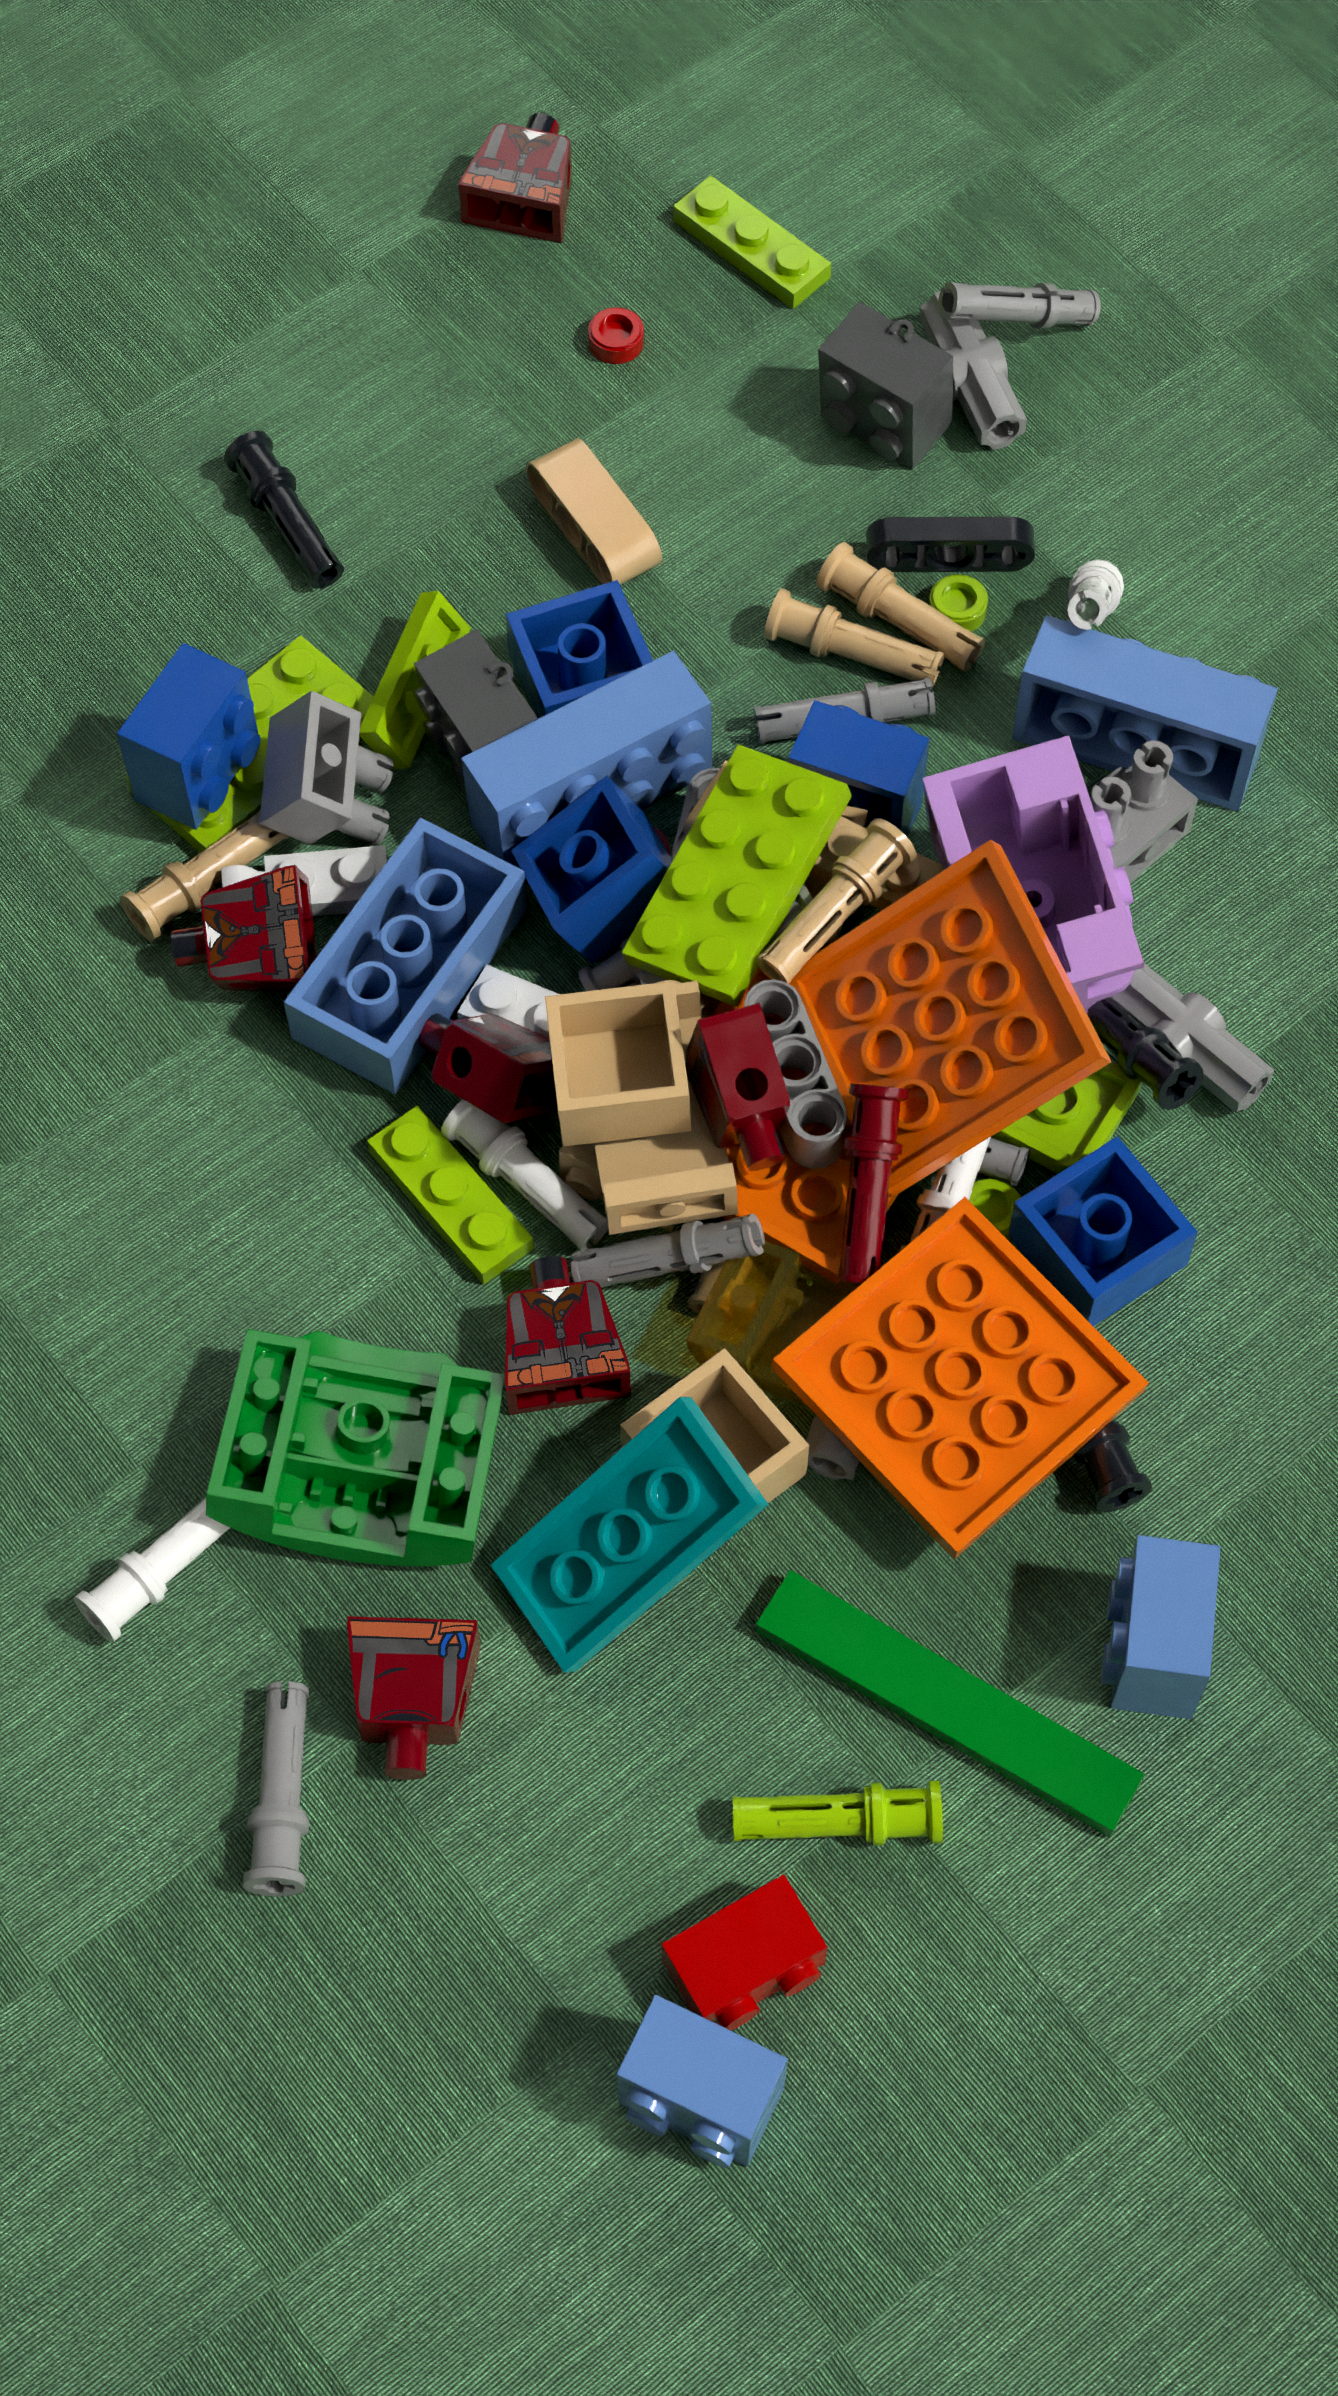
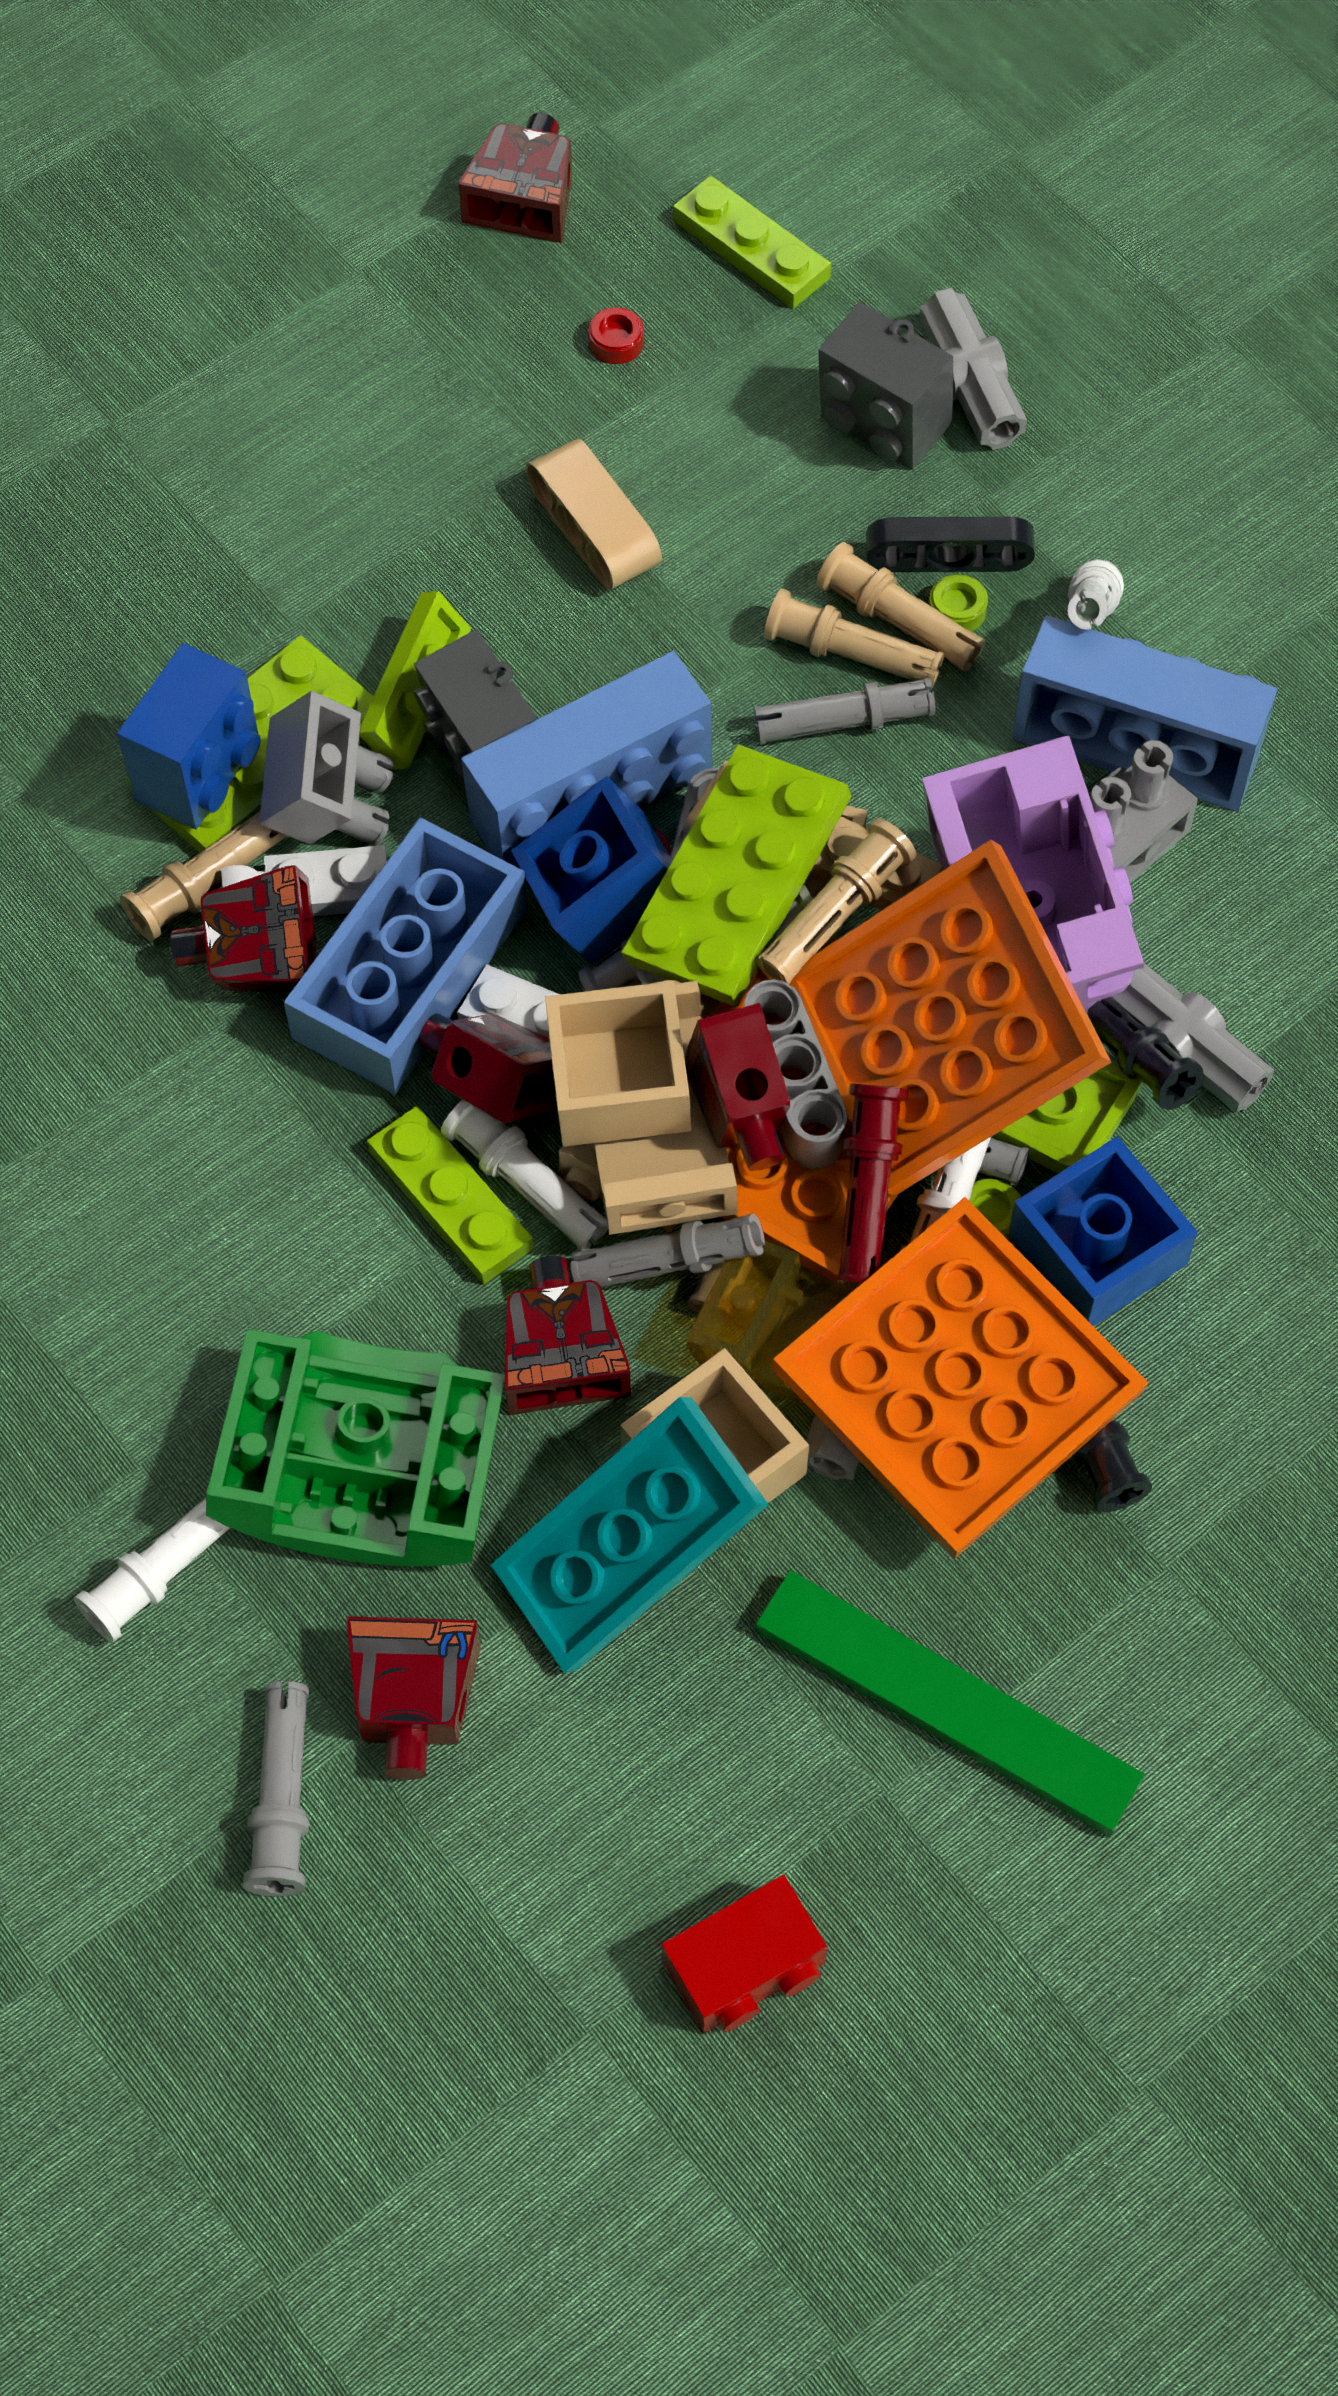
(273, 491): black pin -> none
(574, 645): blue brick -> none
(700, 2083): medium blue brick -> none
(872, 1814): lime pin -> none
(874, 758): blue brick -> none
(1039, 305): light grey pin -> none
(1164, 1626): medium blue brick -> none

